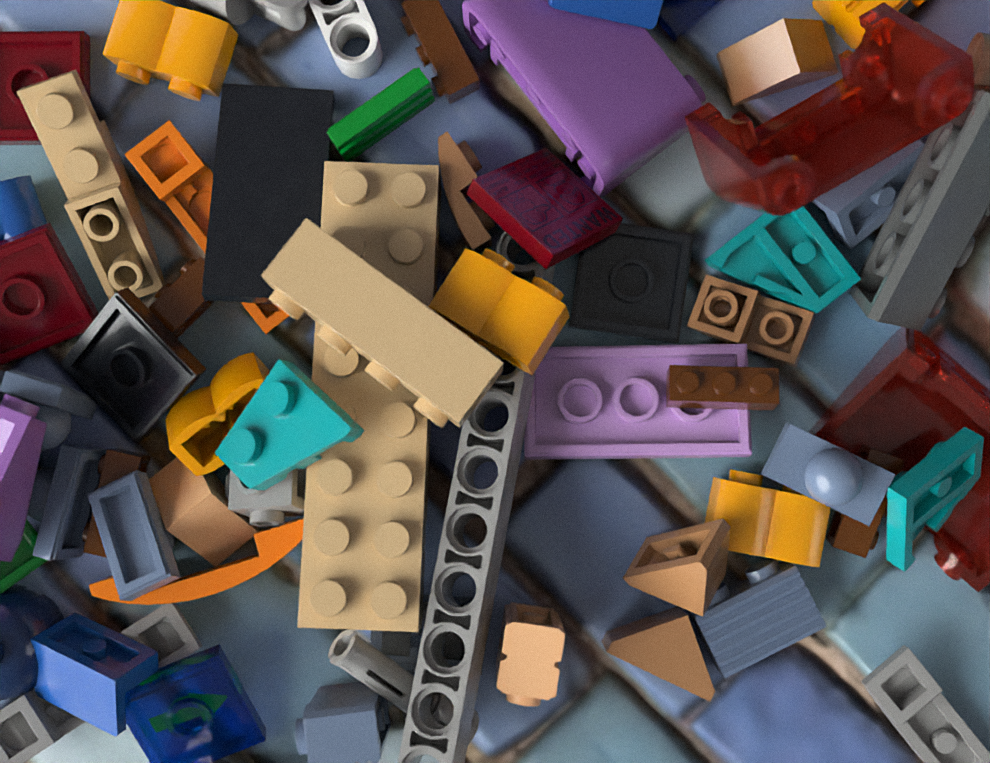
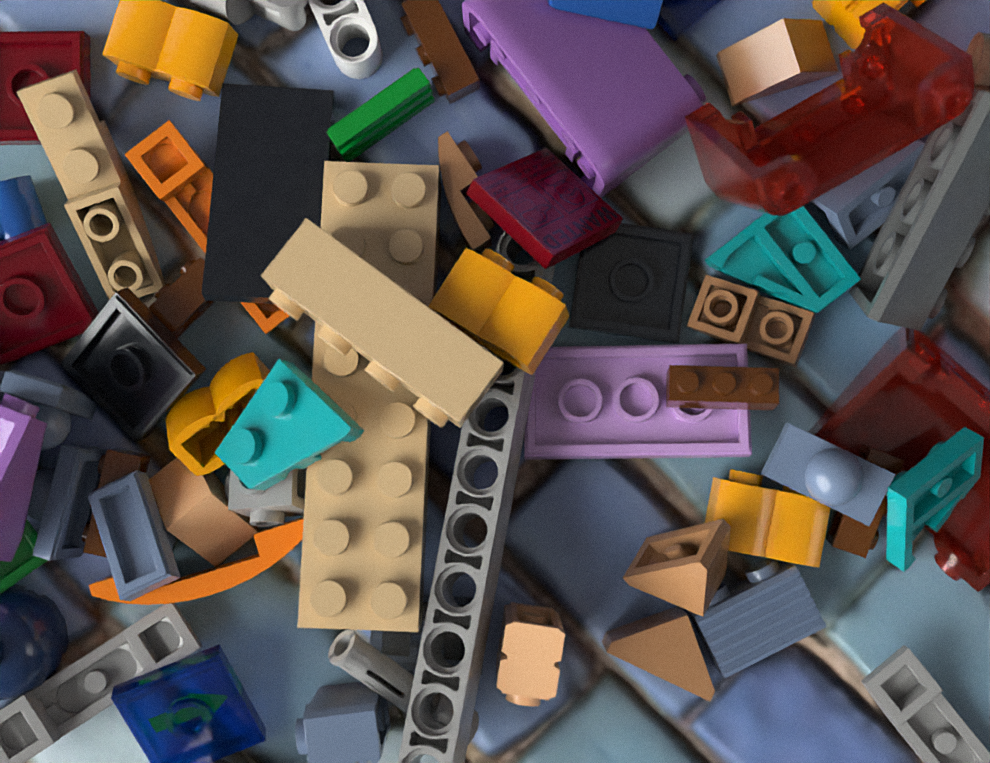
(90, 670): blue panel -> none

